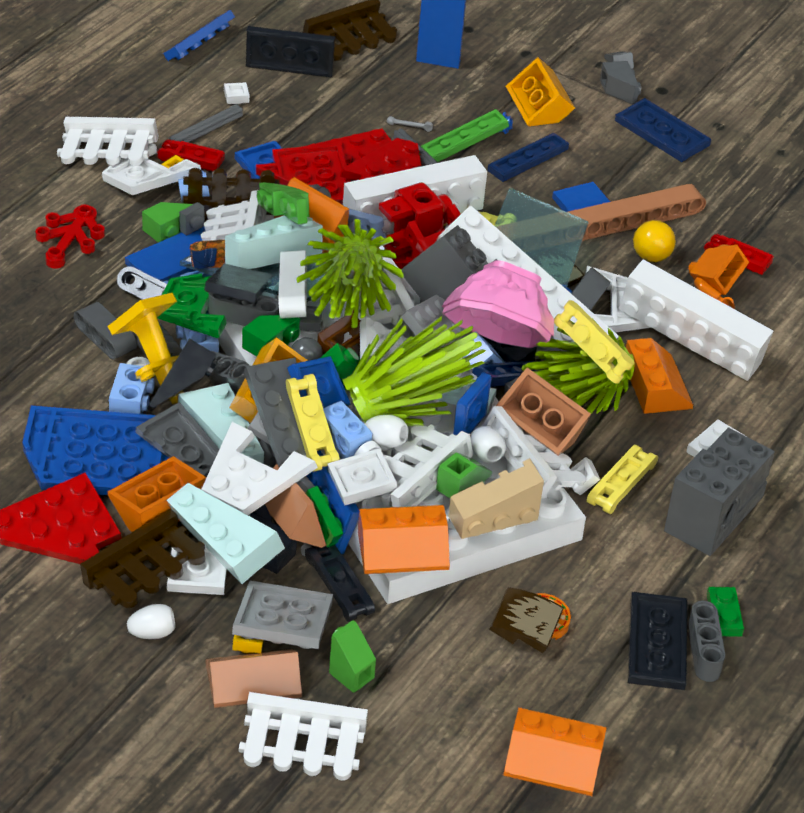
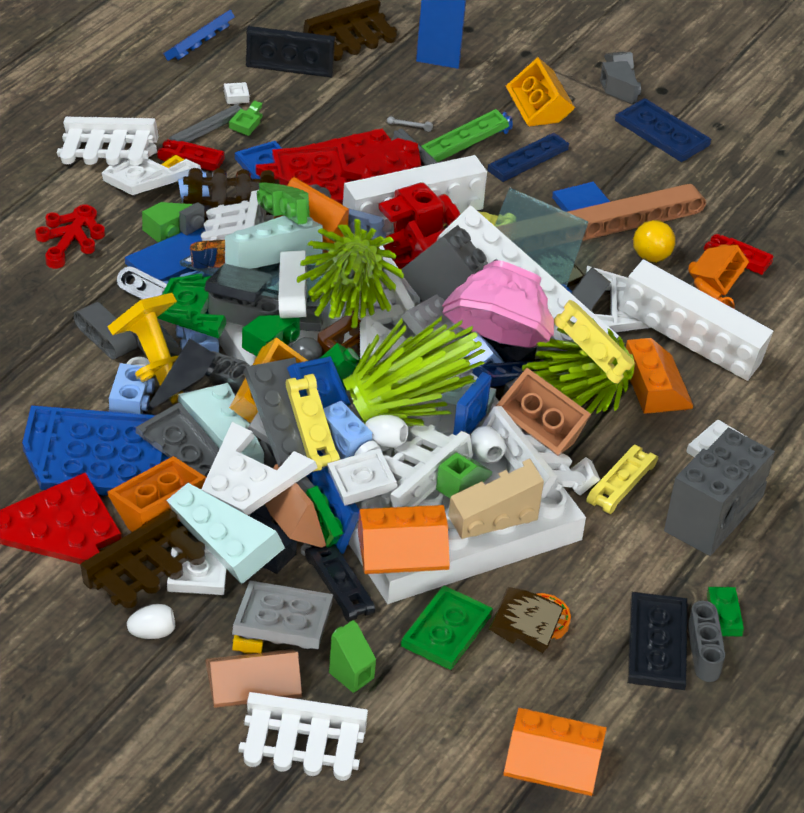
(248, 120): none -> bright green plate
(447, 627): none -> green plate

